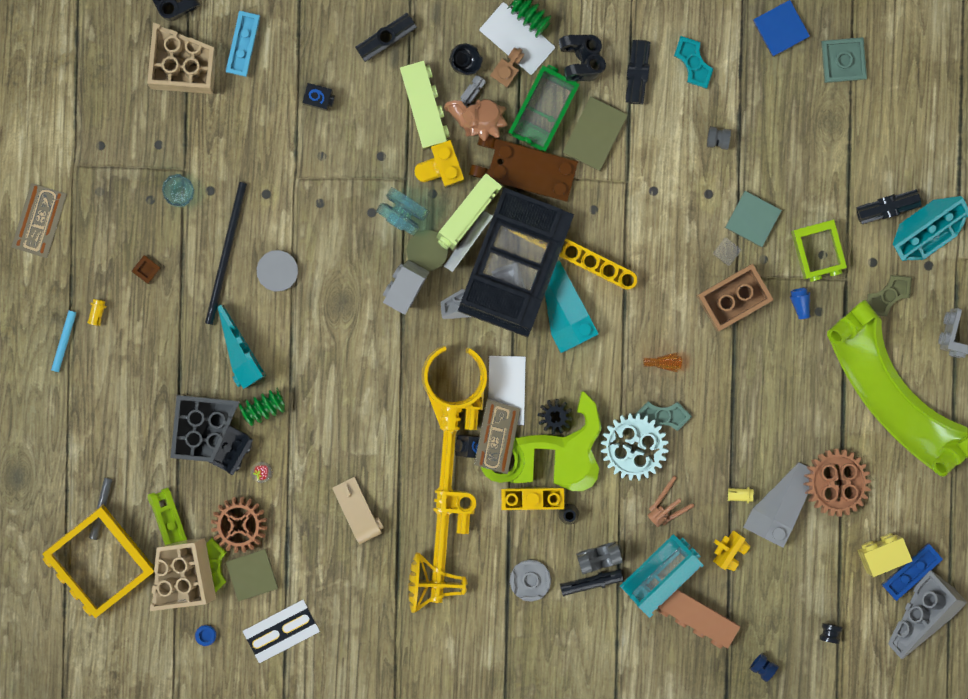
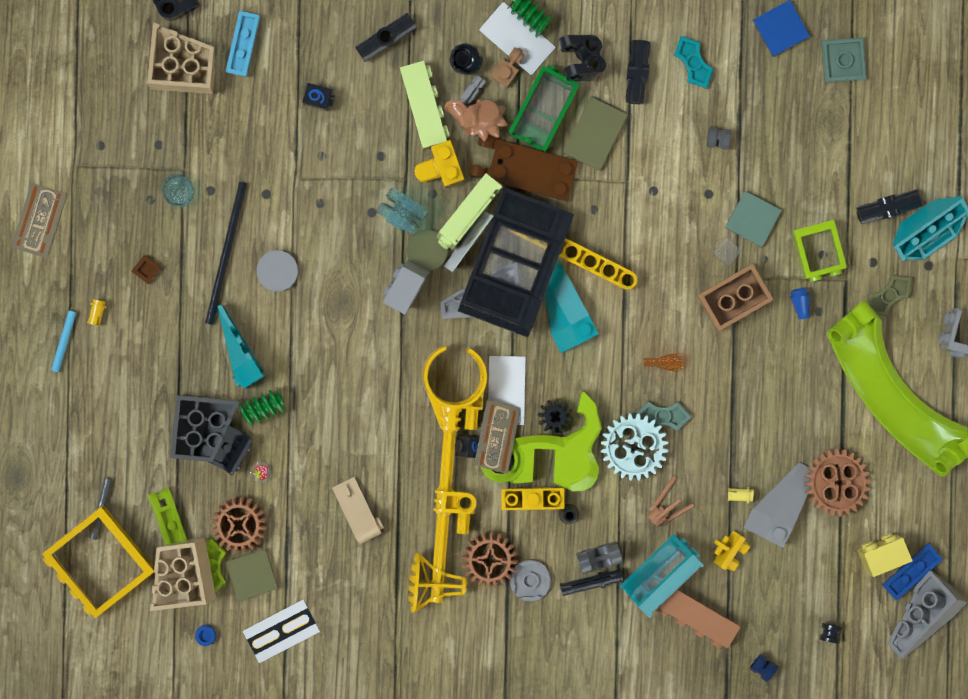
(480, 559): none -> nougat gear

